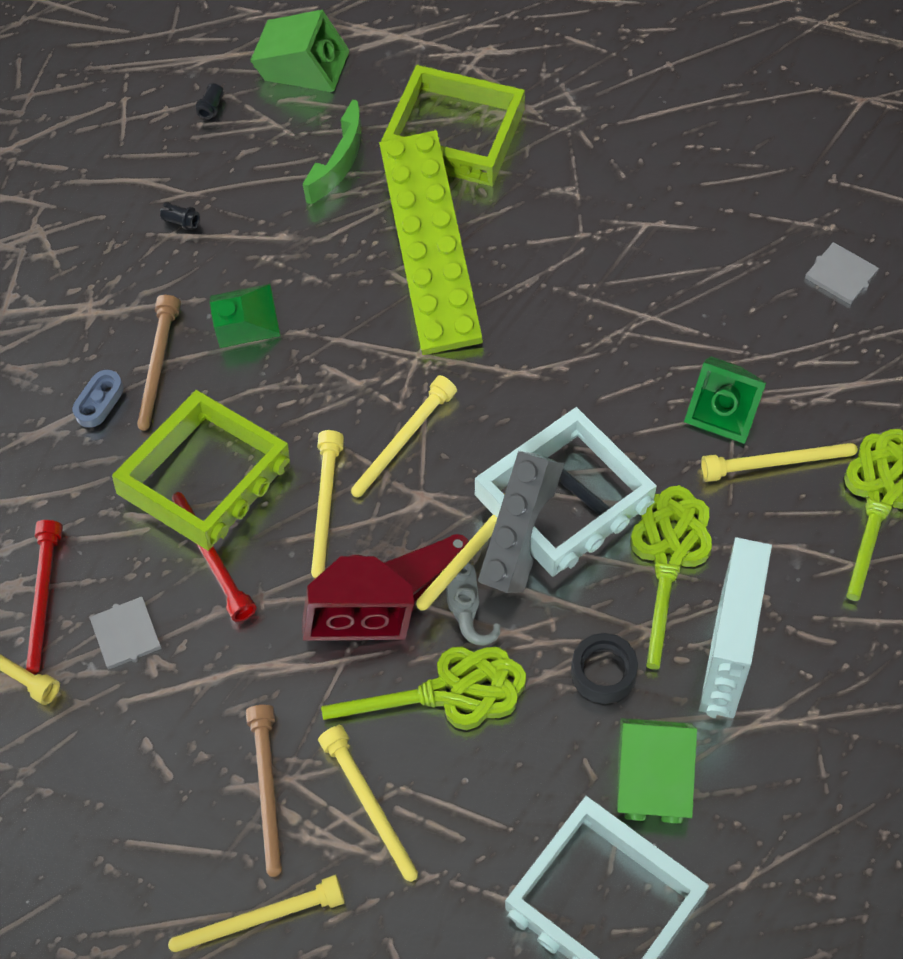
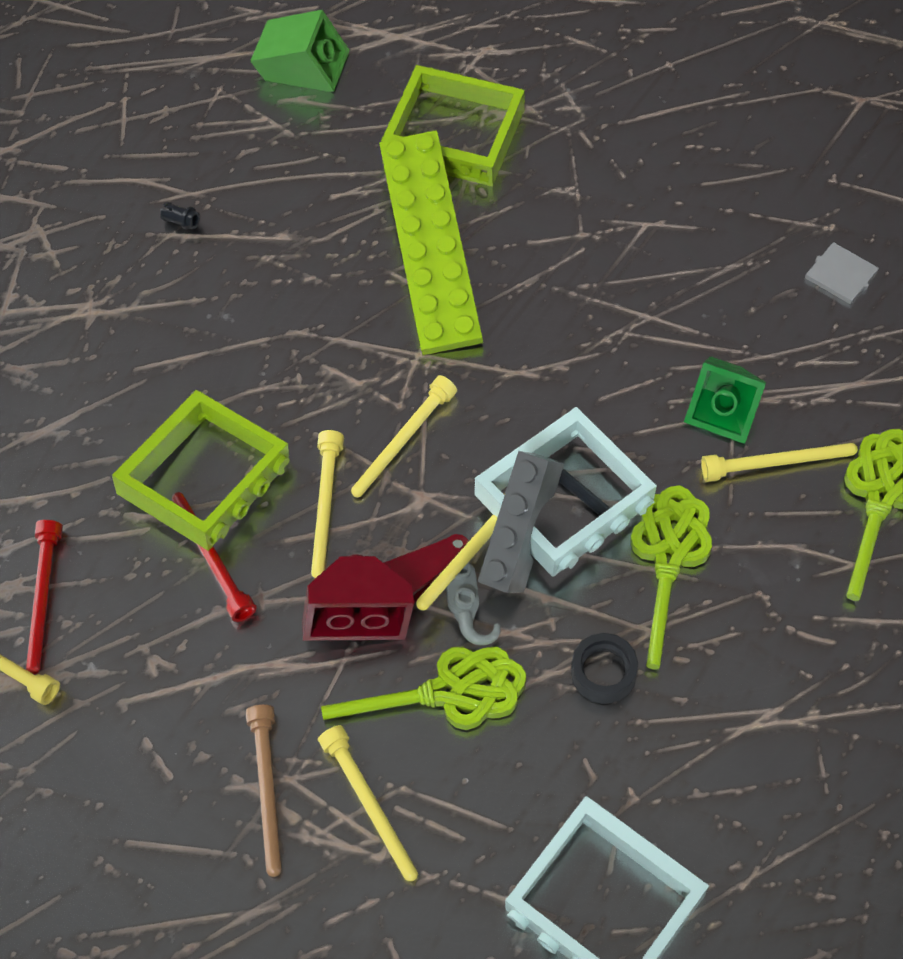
(96, 400): sand blue plate -> none
(125, 633): light grey piece -> none
(167, 309): medium nougat piece -> none
(207, 106): black pin -> none
(244, 316): green slope -> none
(325, 178): bright green slope -> none
(326, 893): light yellow piece -> none
(656, 769): bright green slope -> none
(735, 628): light aqua window -> none

